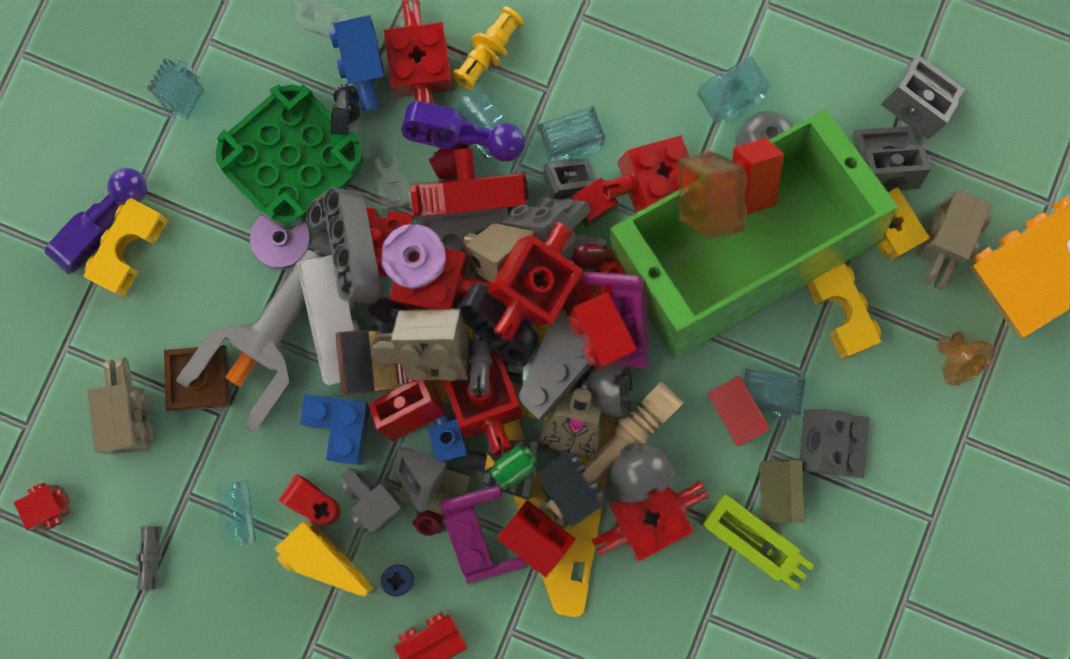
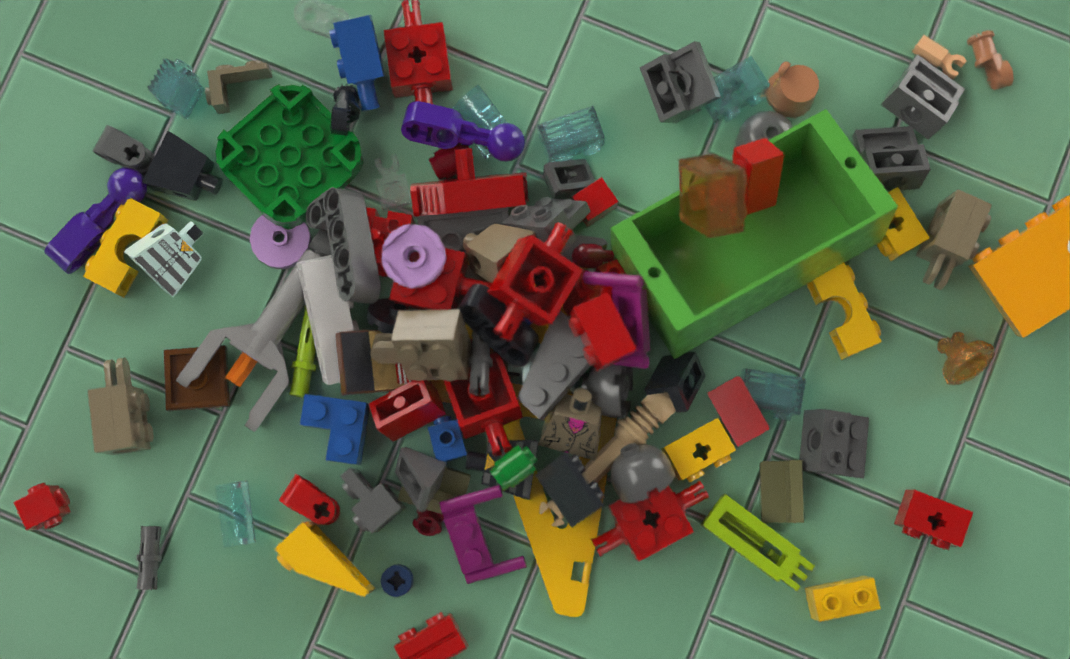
(122, 150): none -> dark grey piece
(167, 255): none -> light aqua torso
(181, 170): none -> black torso
(218, 79): none -> dark tan bracket
(304, 361): none -> lime pin
(487, 48): yellow piece -> none
(536, 538): red brick -> none
(648, 172): red brick -> none
(679, 378): none -> black panel
(680, 83): none -> dark grey brick
(716, 442): none -> yellow brick
(792, 90): none -> nougat hat
(842, 598): none -> yellow brick
(938, 56): none -> light nougat bar
(950, 525): none -> red brick
(997, 70): none -> nougat connector

